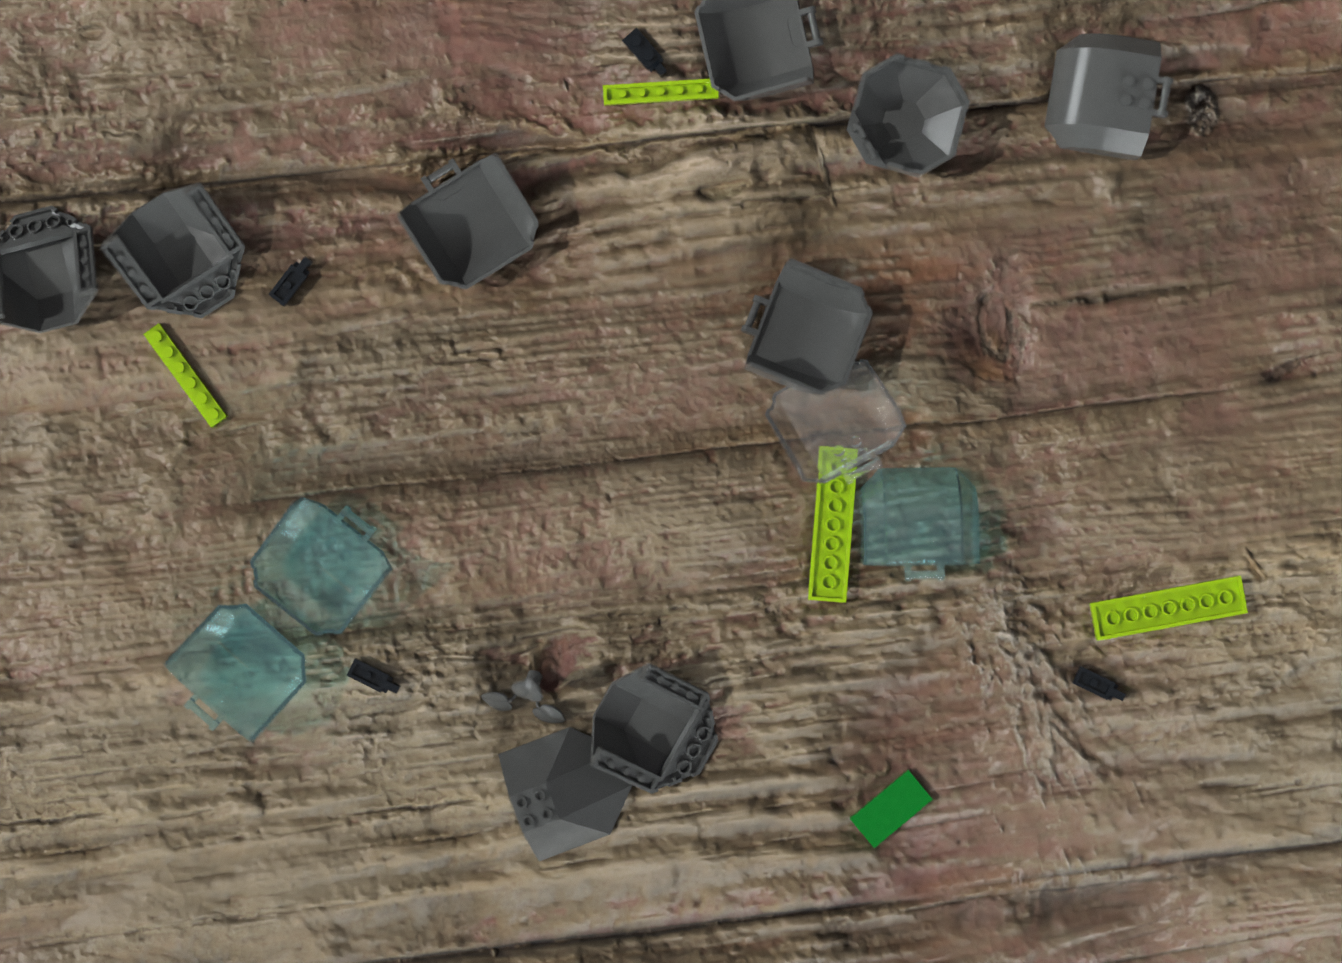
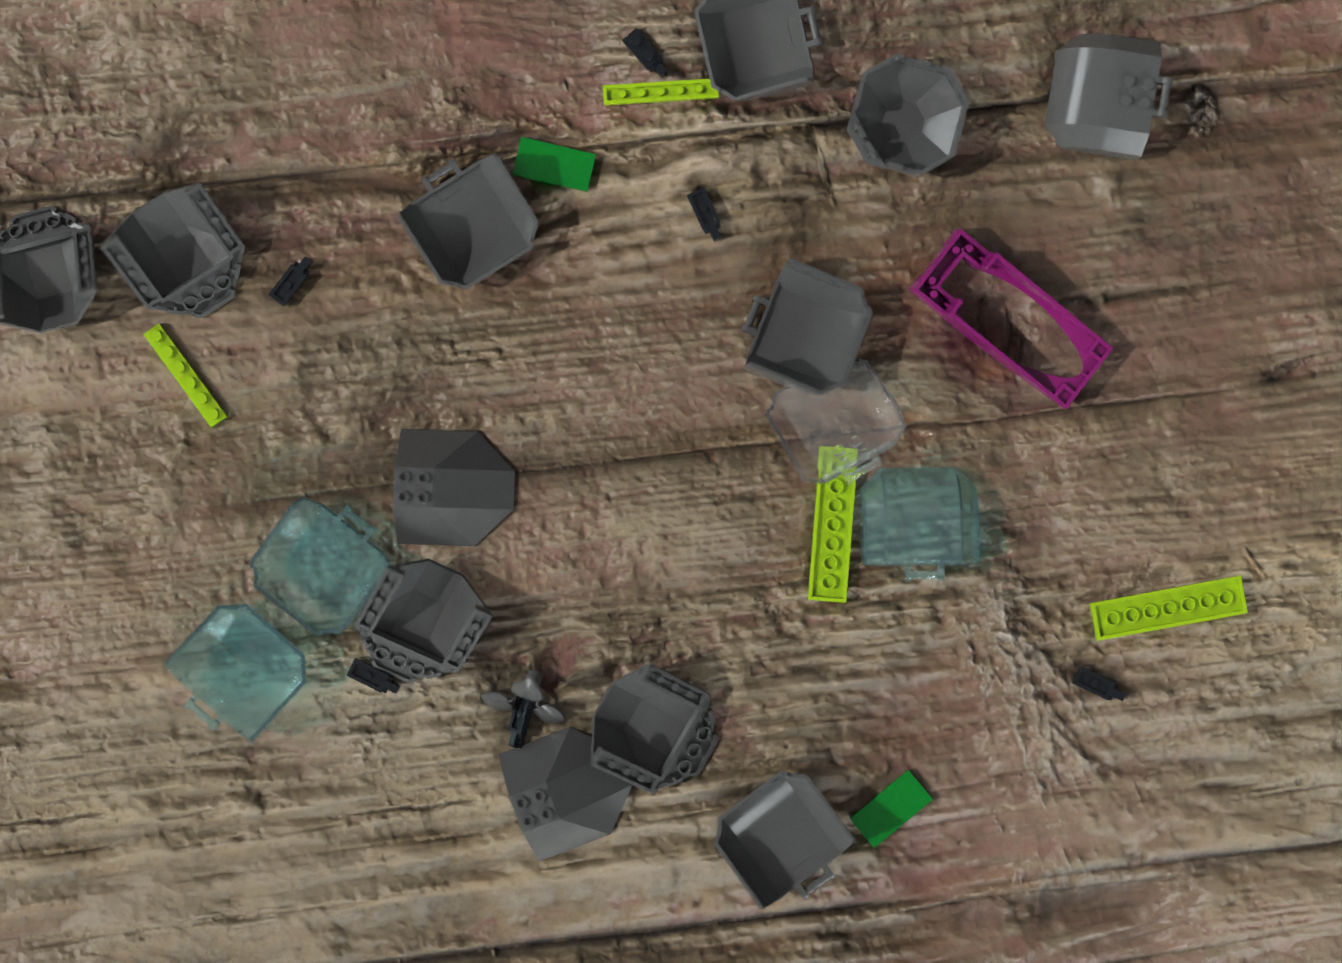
(421, 620): none -> dark grey windscreen
(449, 488): none -> dark grey windscreen
(520, 721): none -> black hinge
(554, 164): none -> green tile
(705, 213): none -> black hinge
(781, 838): none -> dark grey windscreen
(963, 247): none -> magenta windscreen

